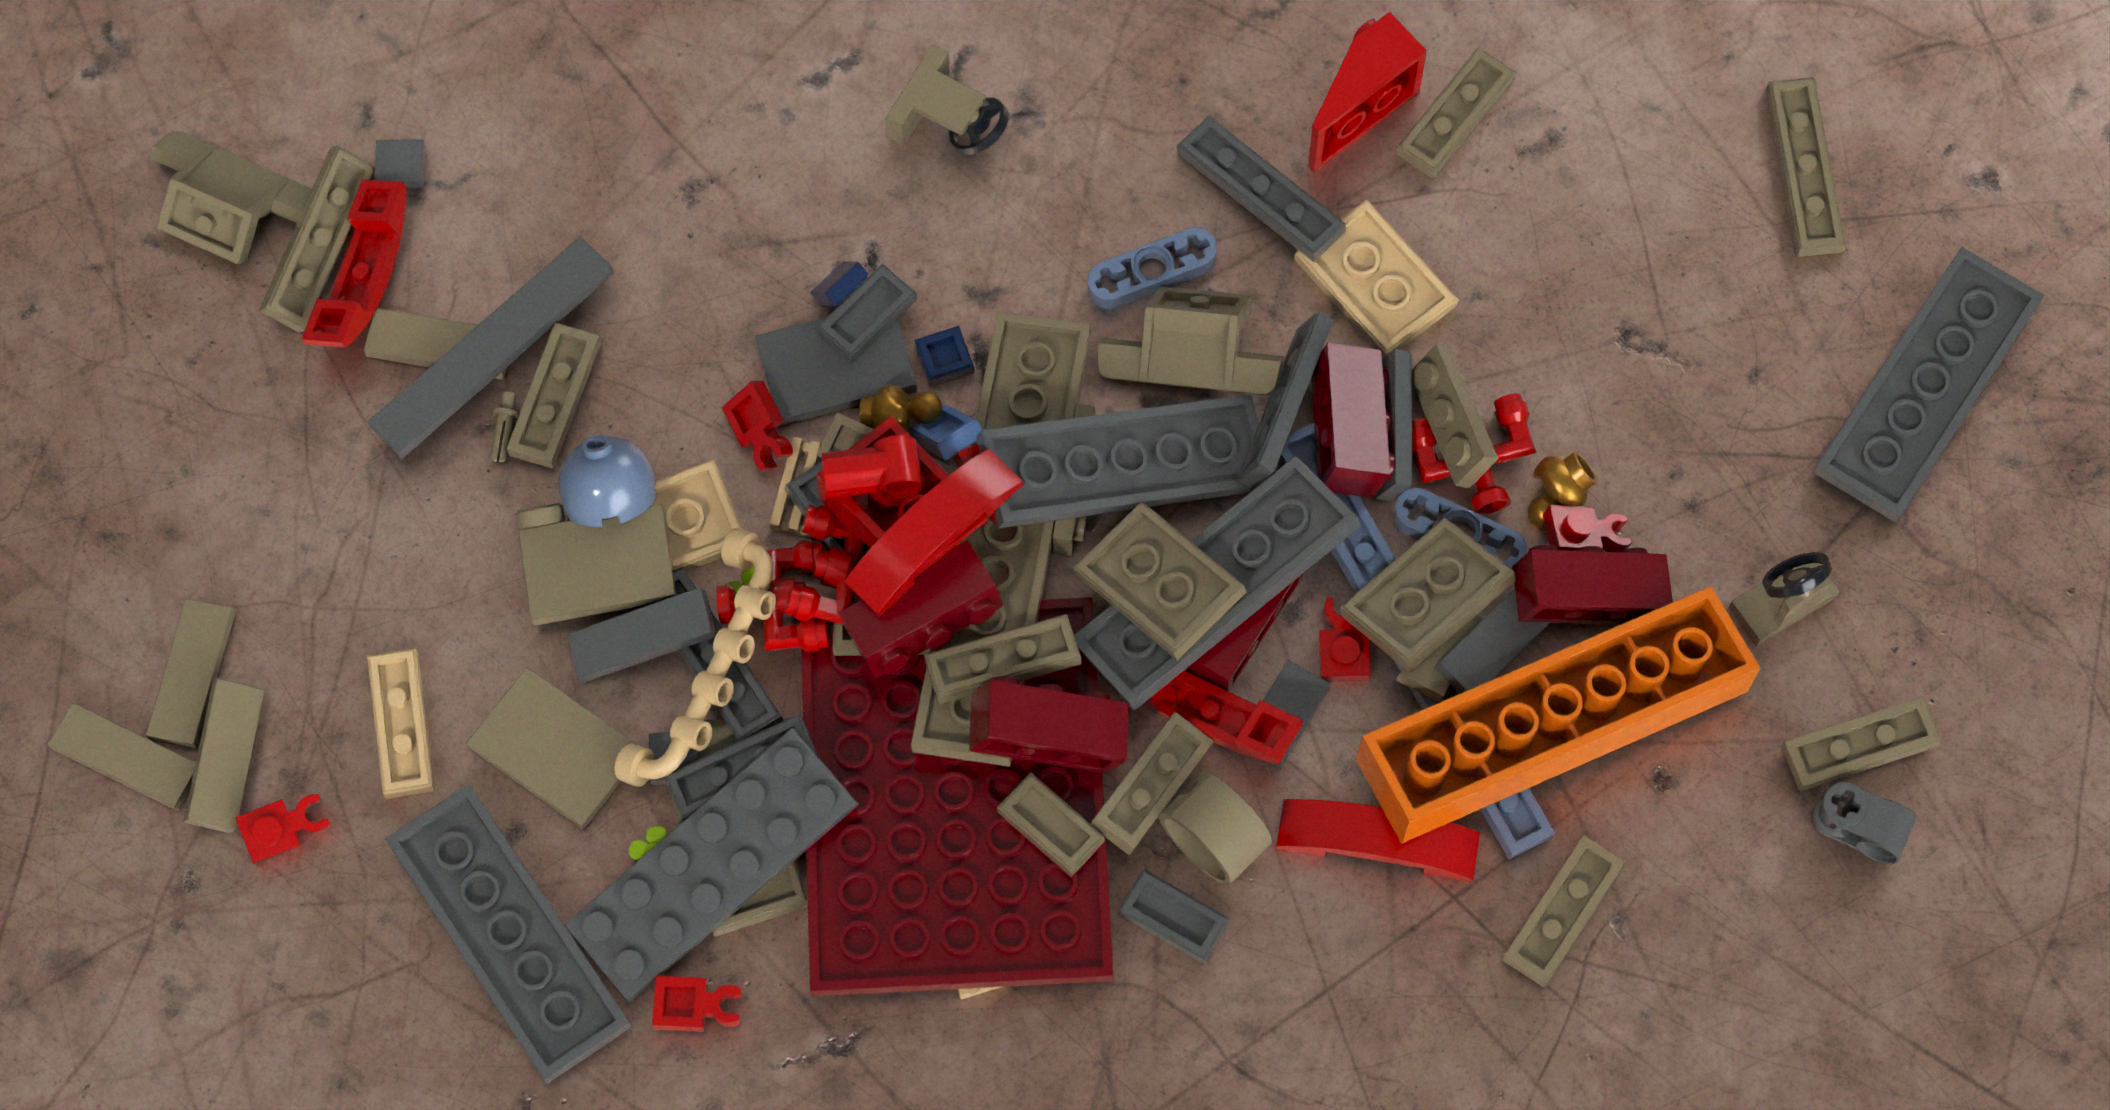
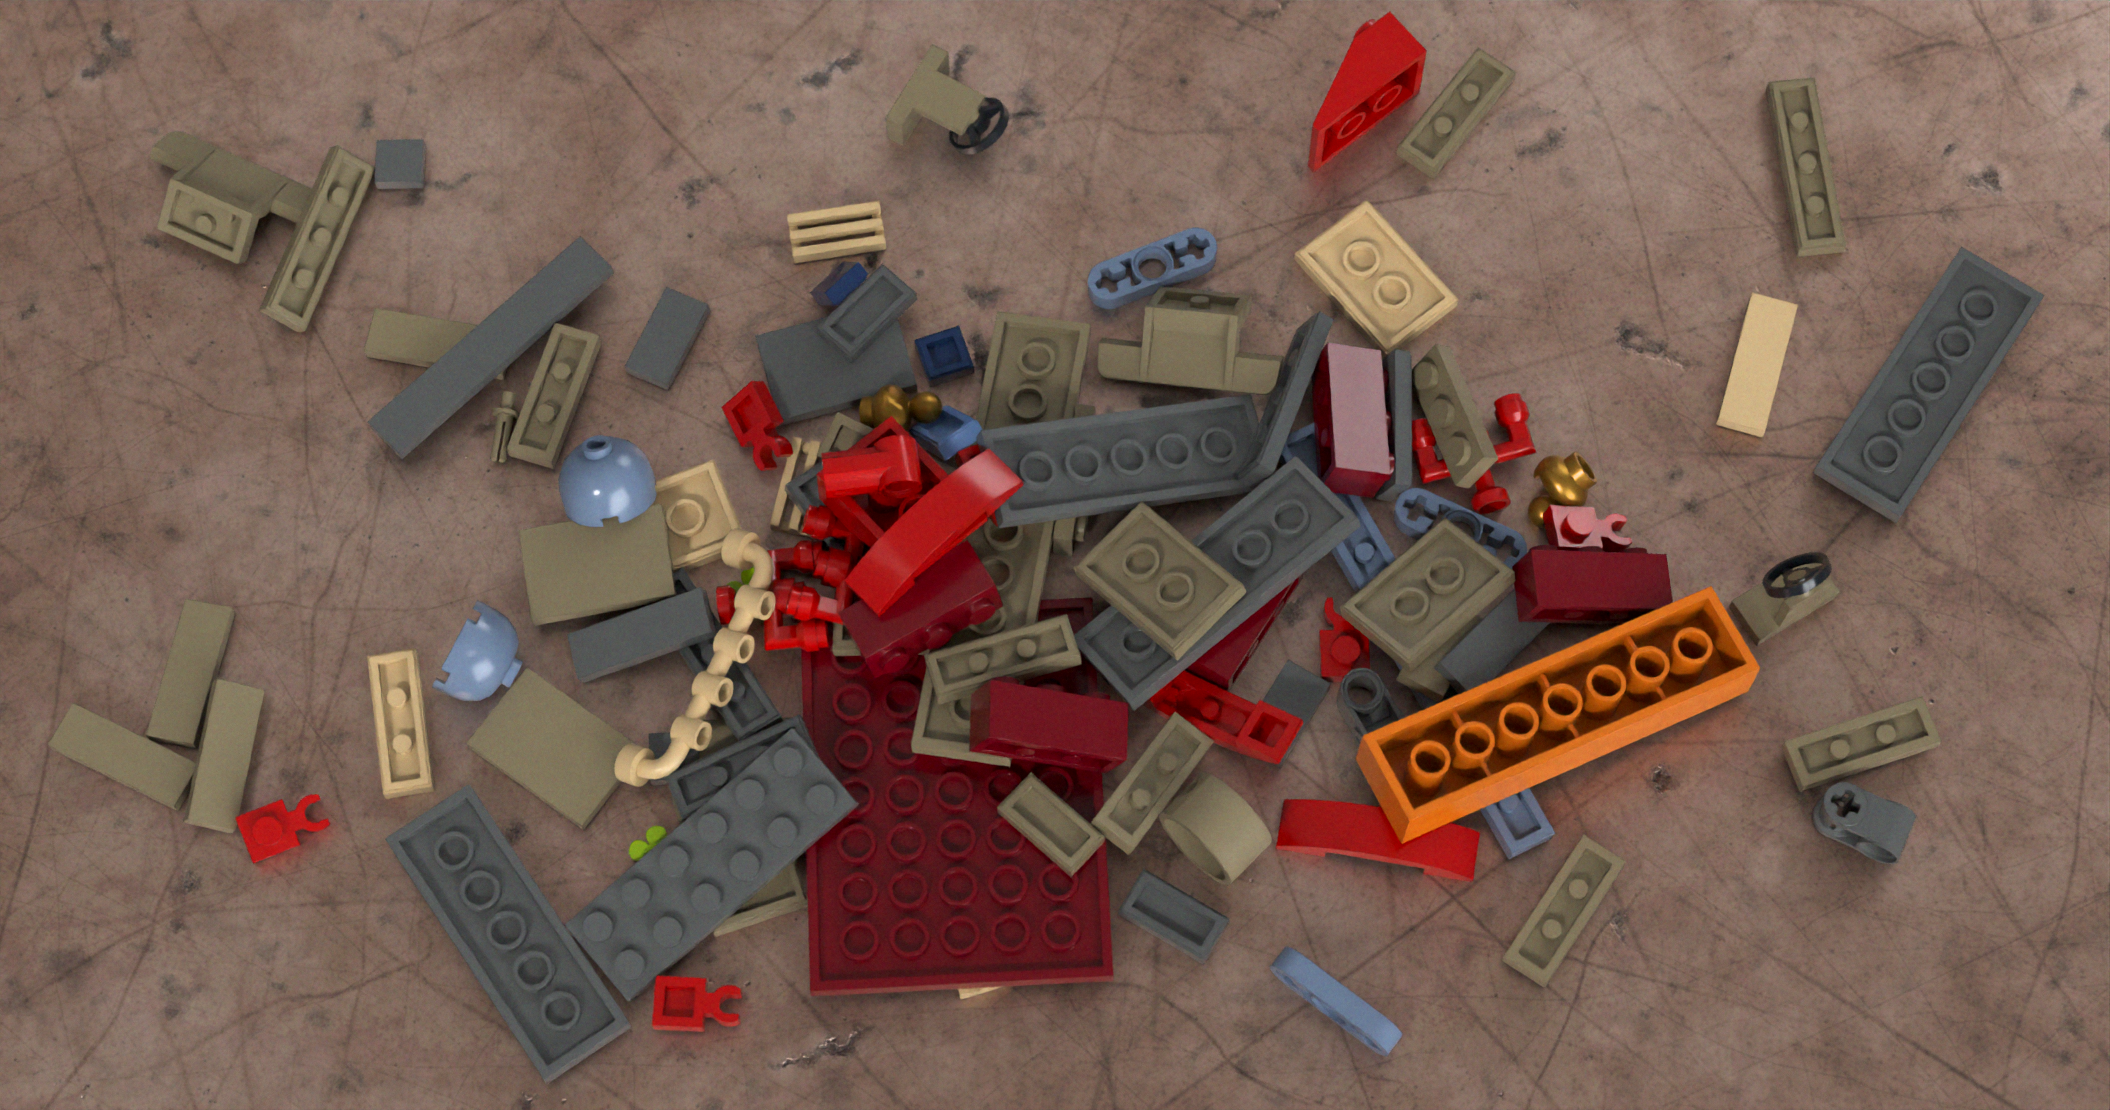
(366, 268): red slope -> none
(481, 657): none -> sand blue cylinder
(539, 516): dark tan tile -> none
(667, 338): none -> dark grey tile
(836, 215): none -> tan tile
(1261, 188): dark grey tile -> none
(1336, 1001): none -> sand blue beam
(1371, 716): none -> dark grey piece
(1757, 364): none -> tan tile

